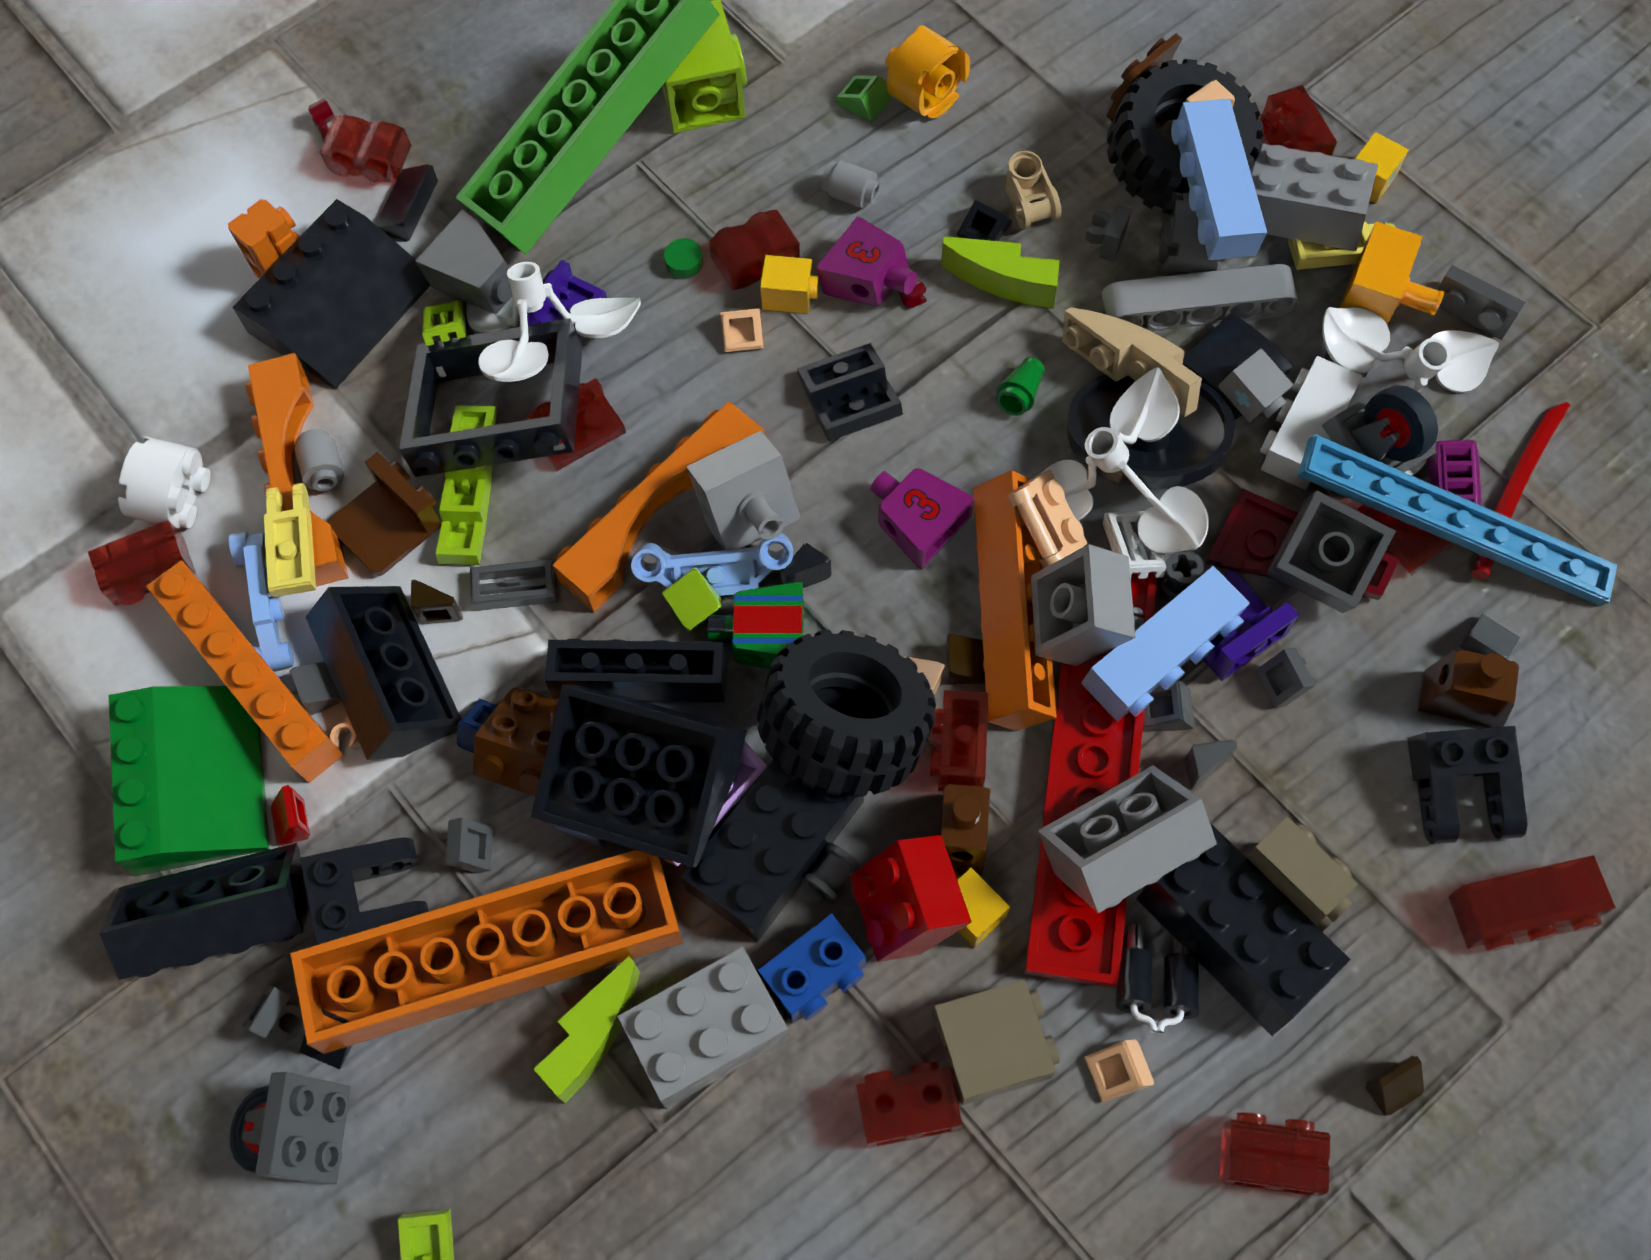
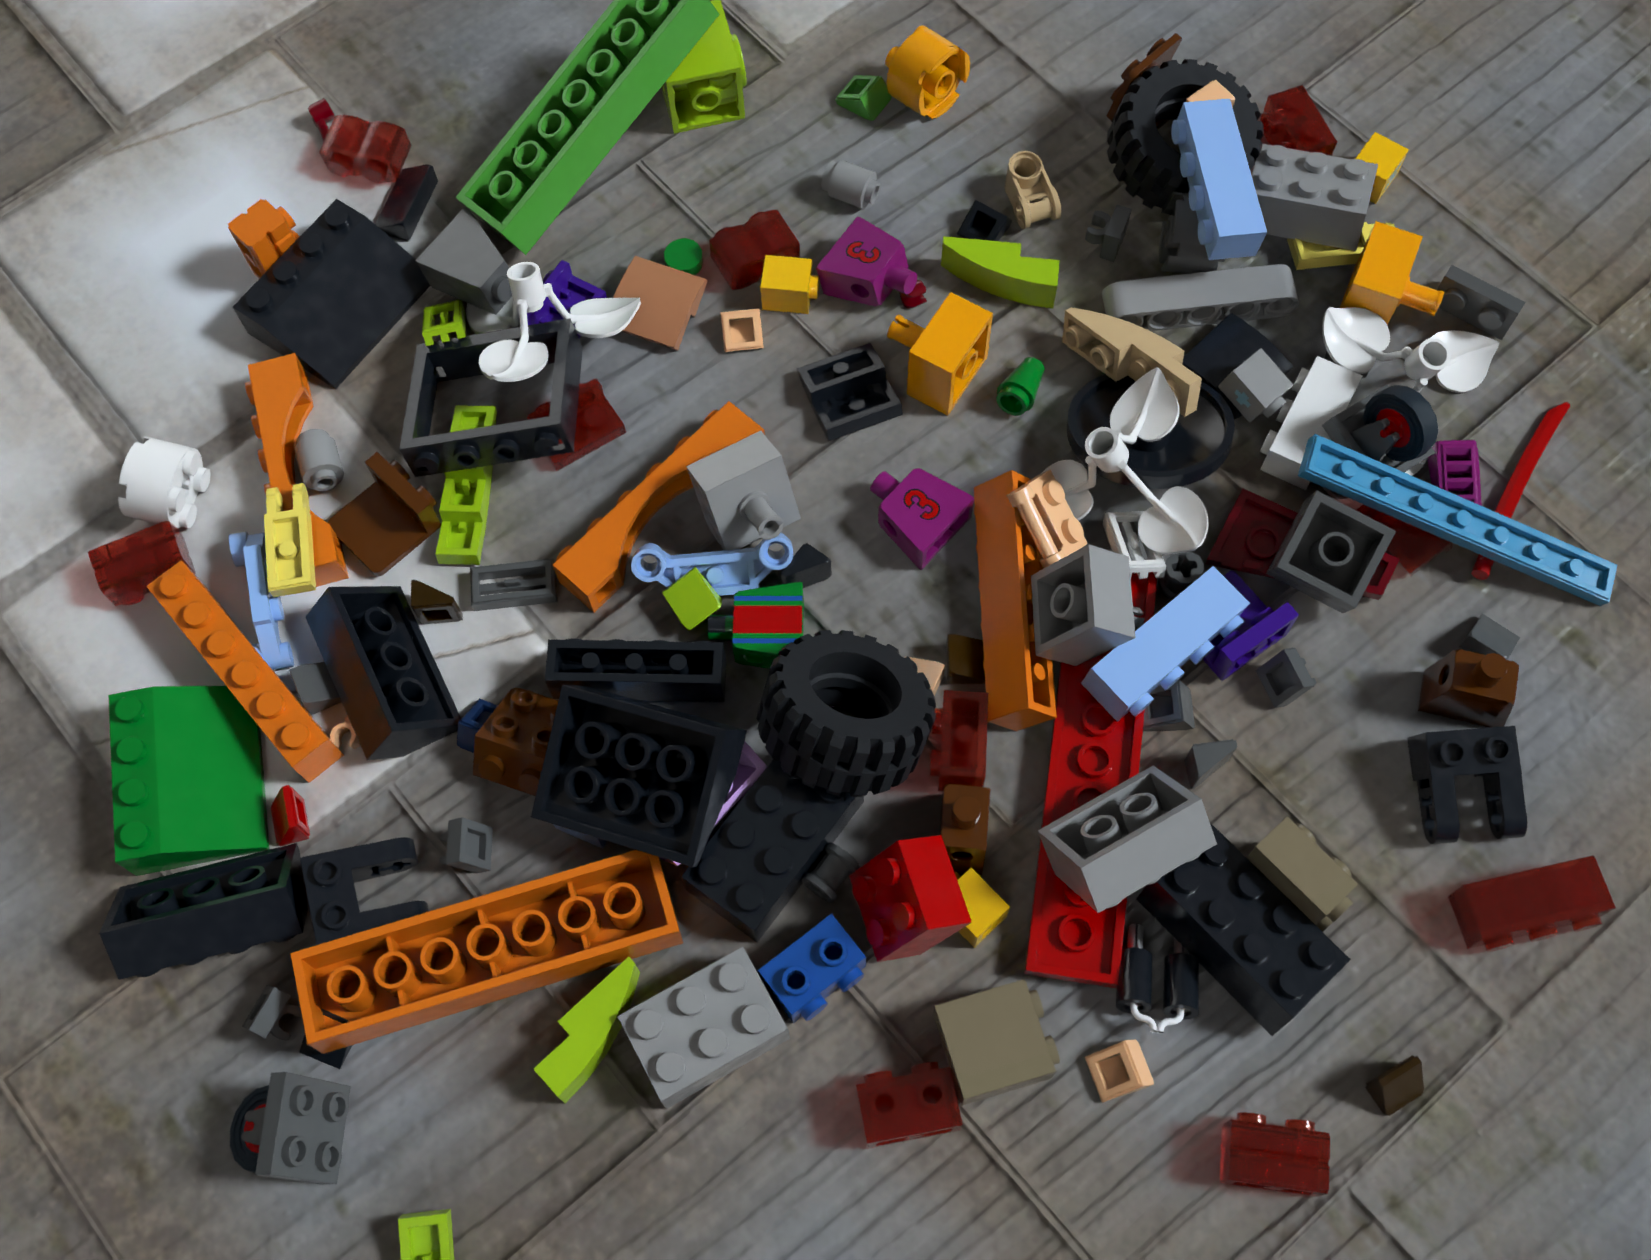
(666, 301): none -> nougat slope
(945, 352): none -> light orange brick

